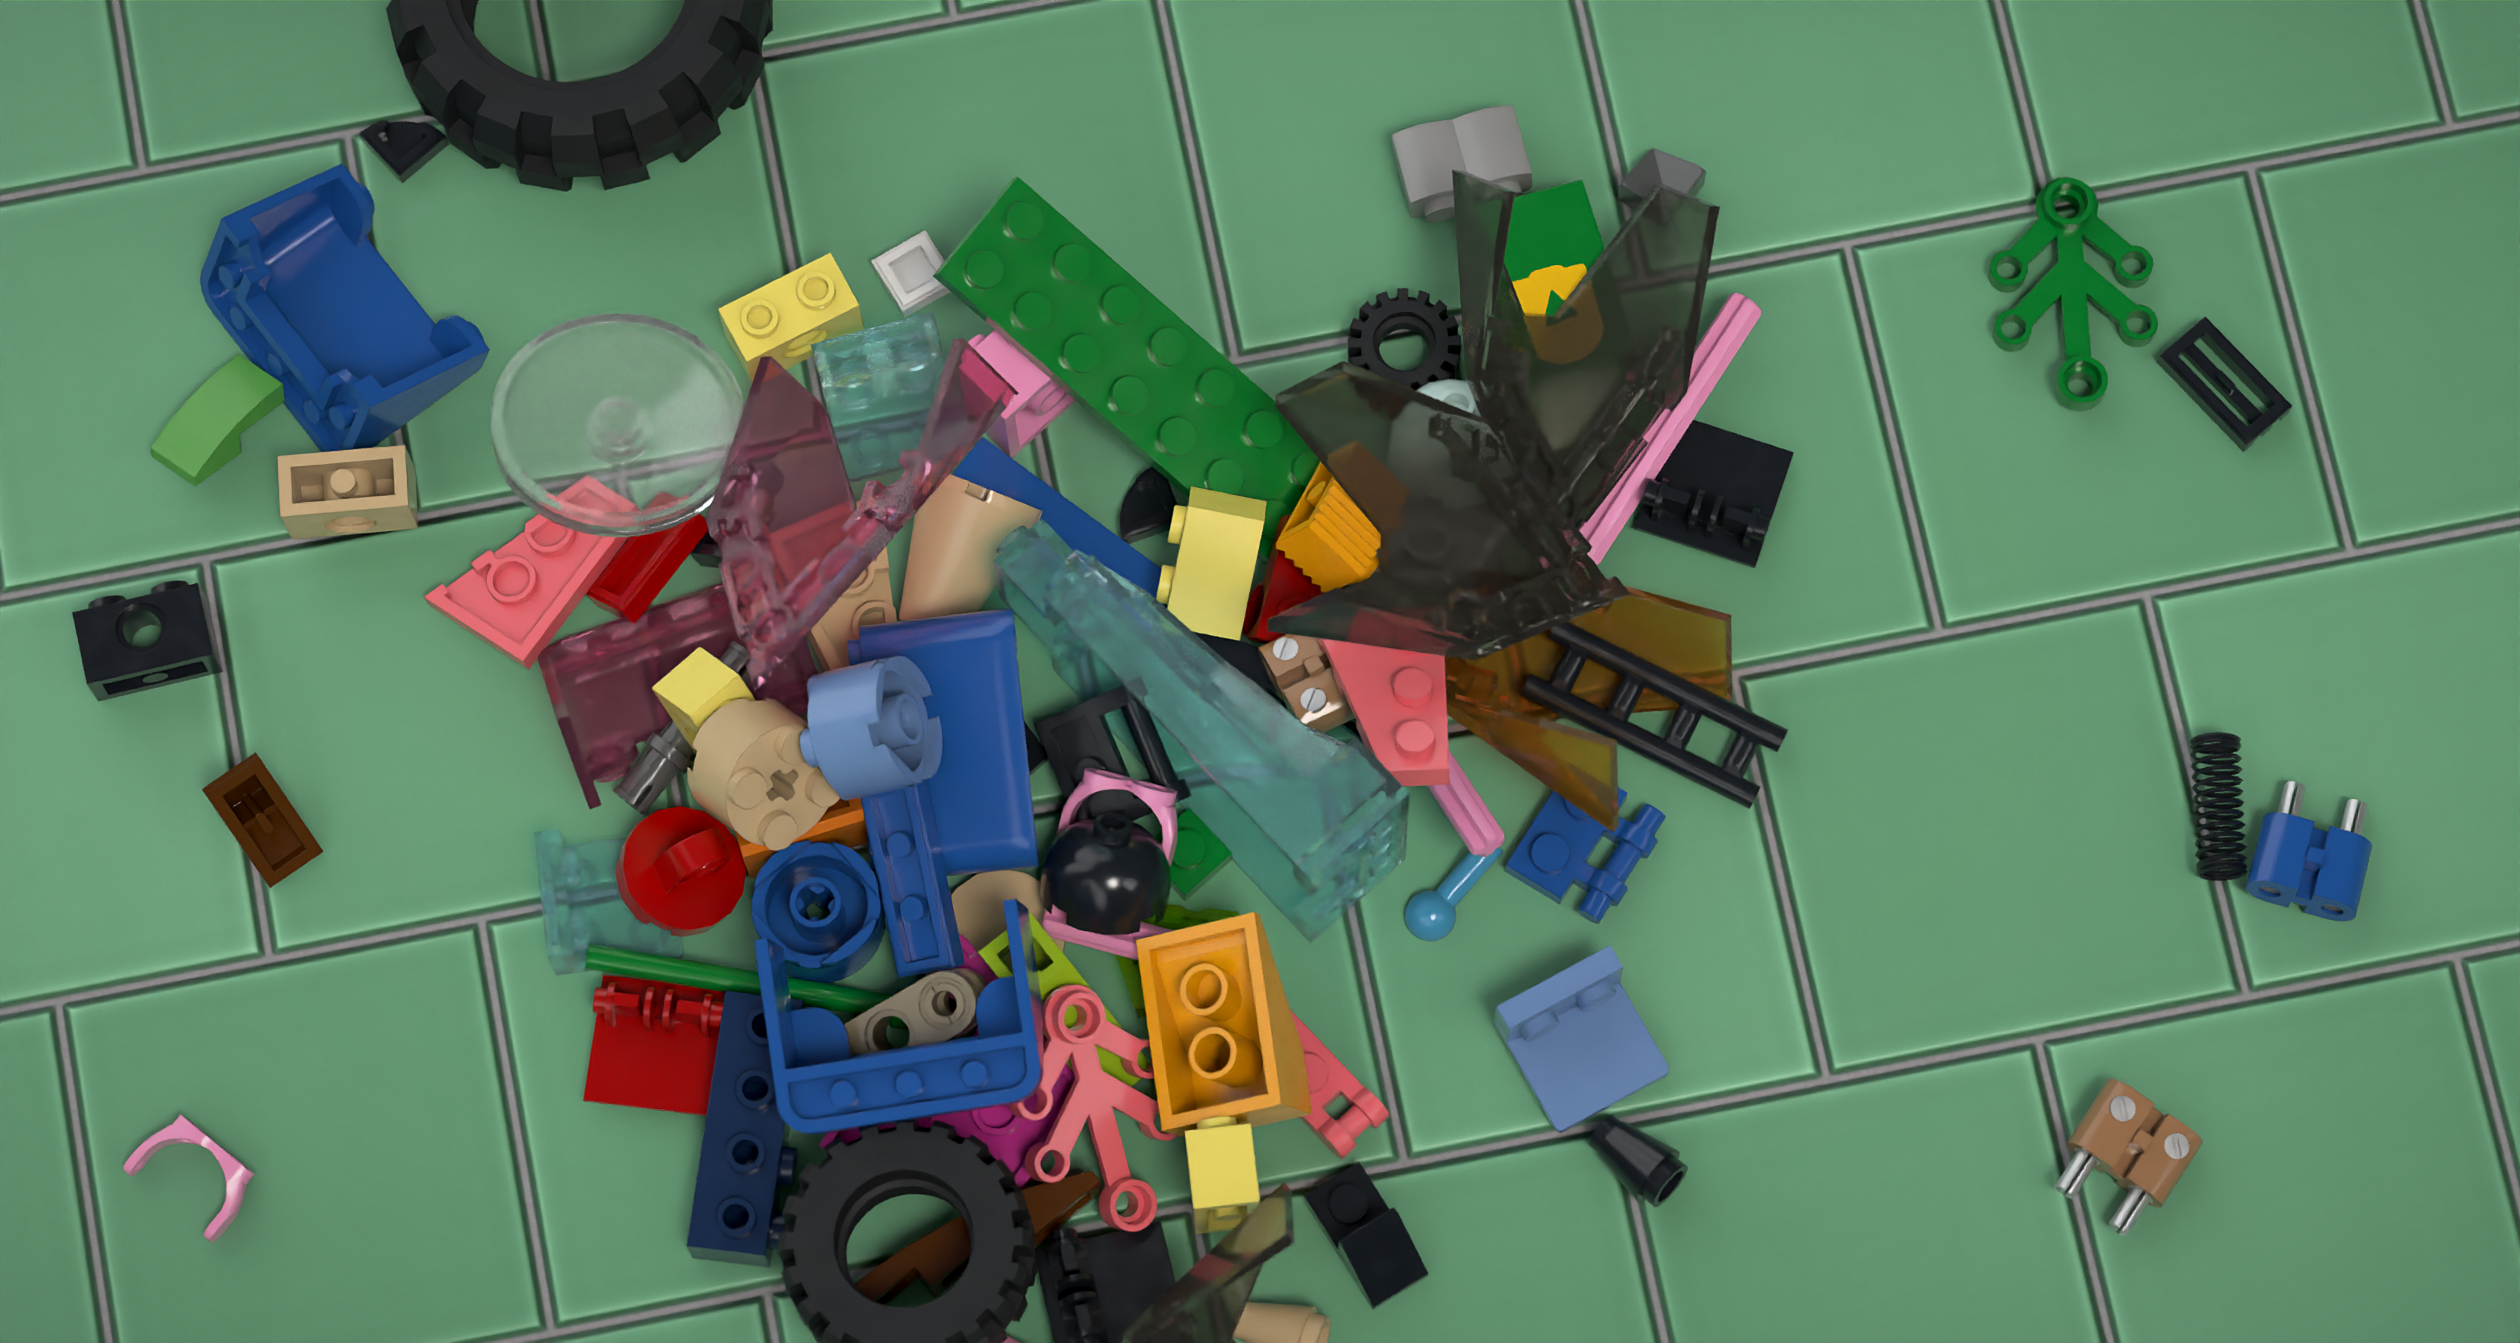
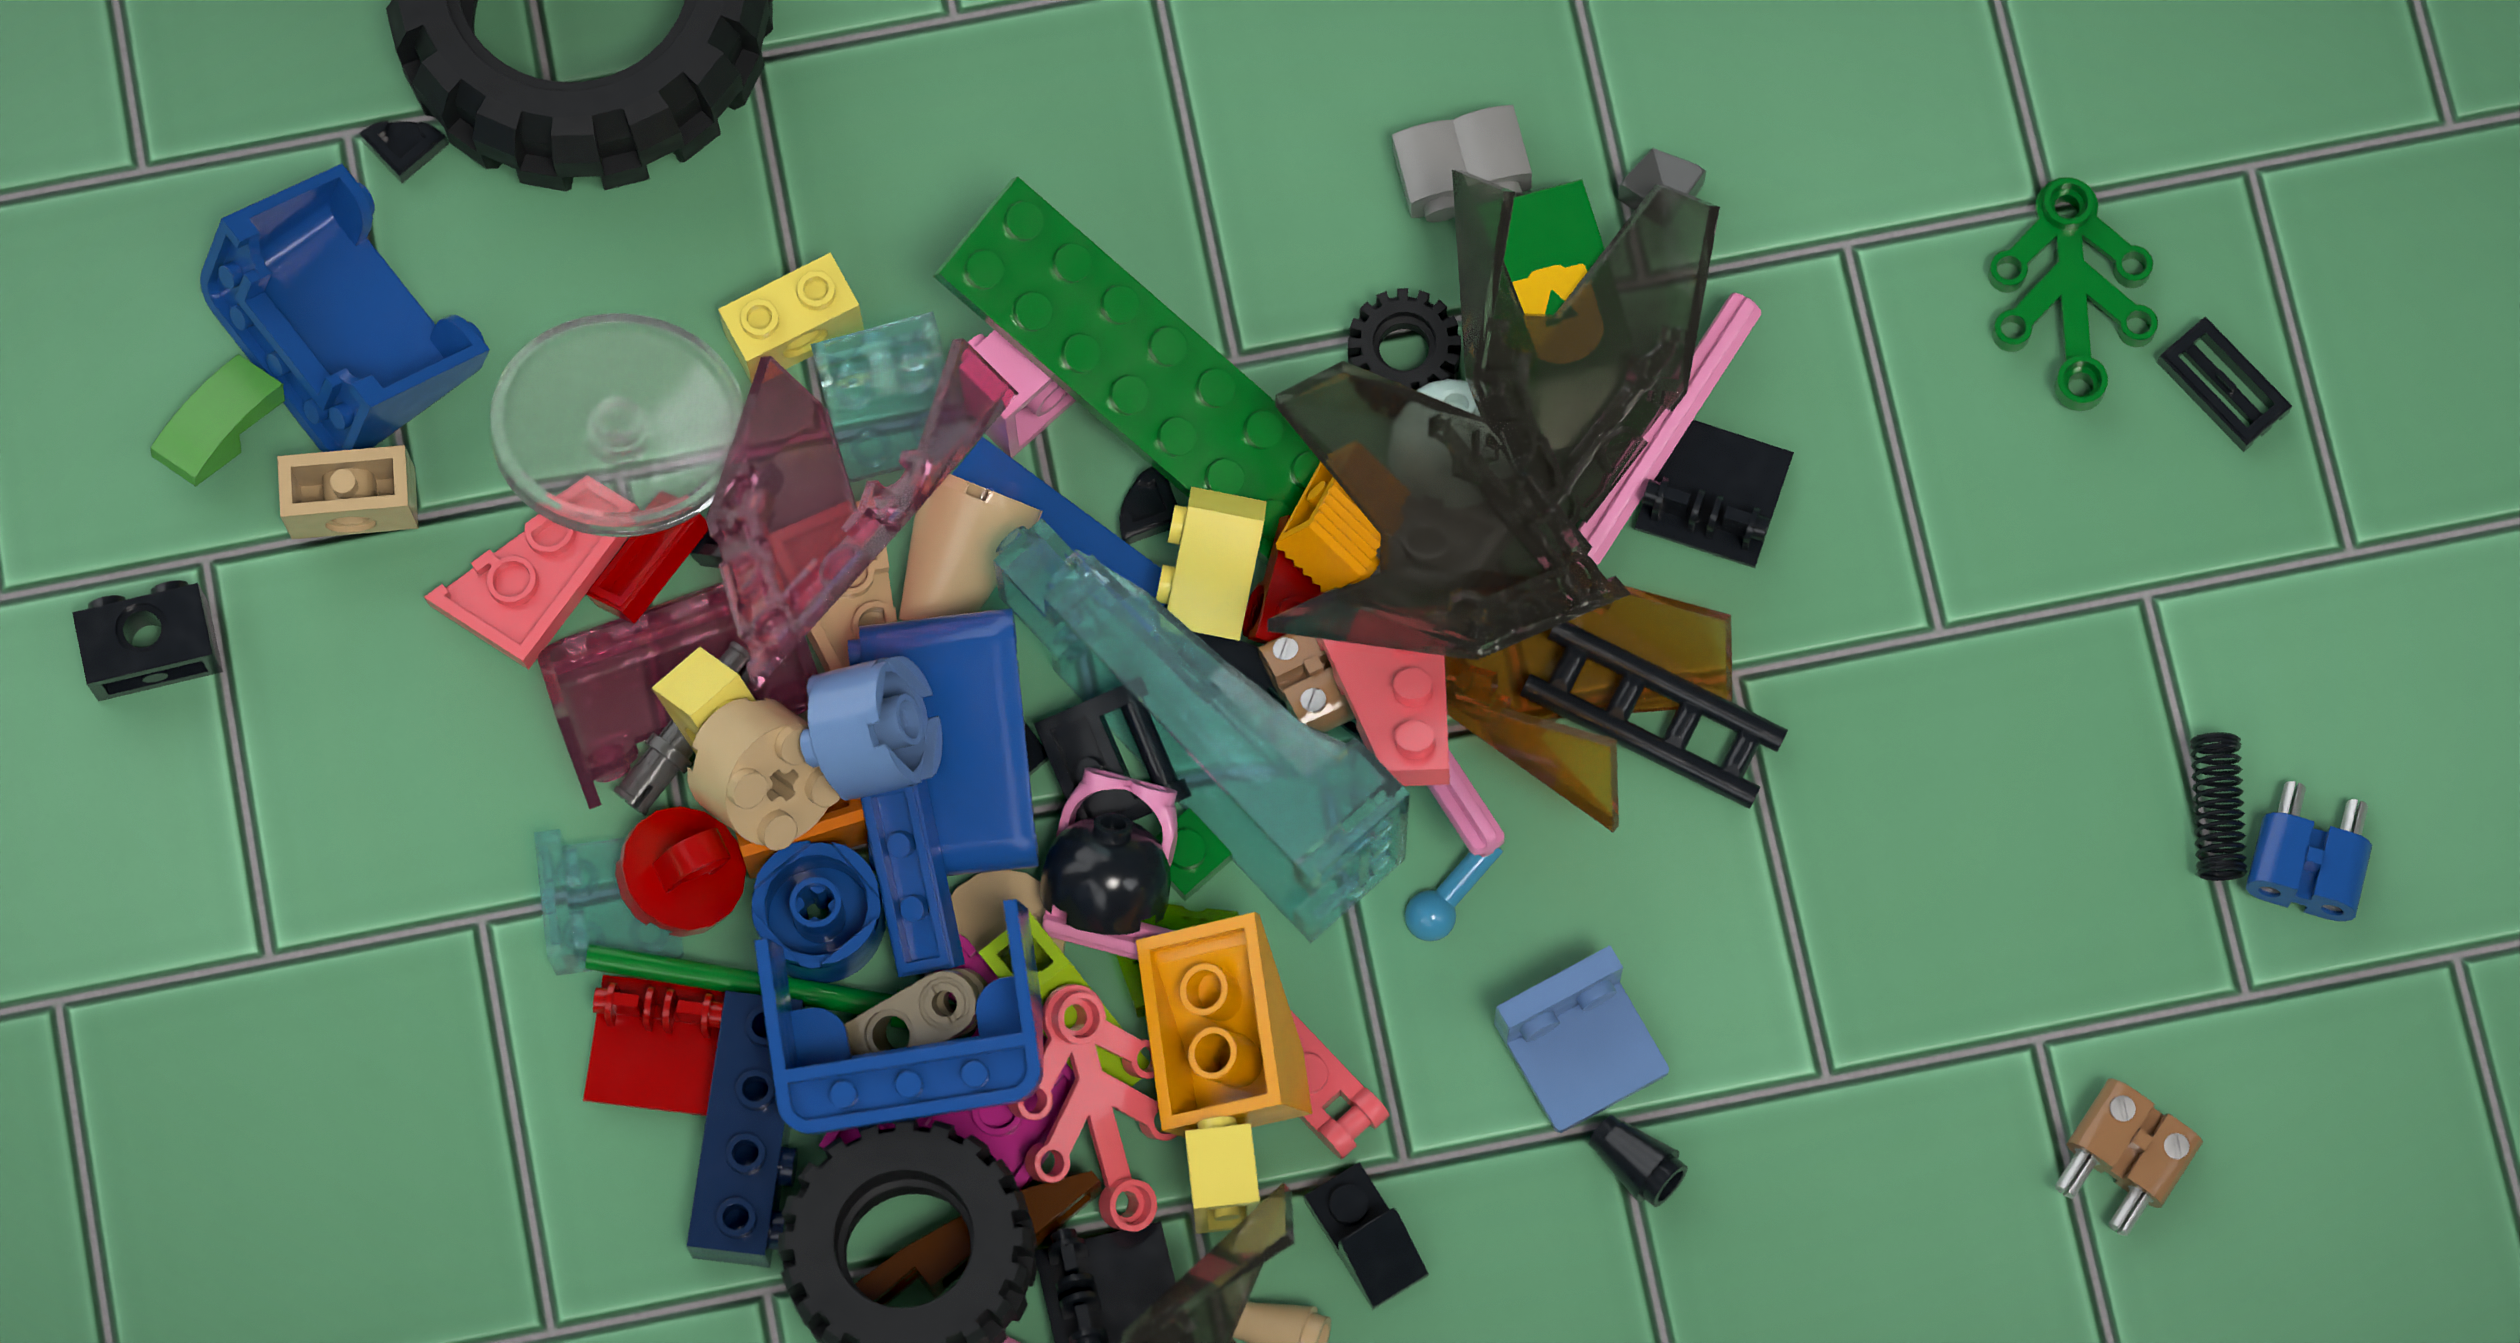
(235, 1173): bright pink cap -> none
(262, 820): reddish brown slope -> none
(909, 273): white tile -> none
(1563, 840): blue plate -> none

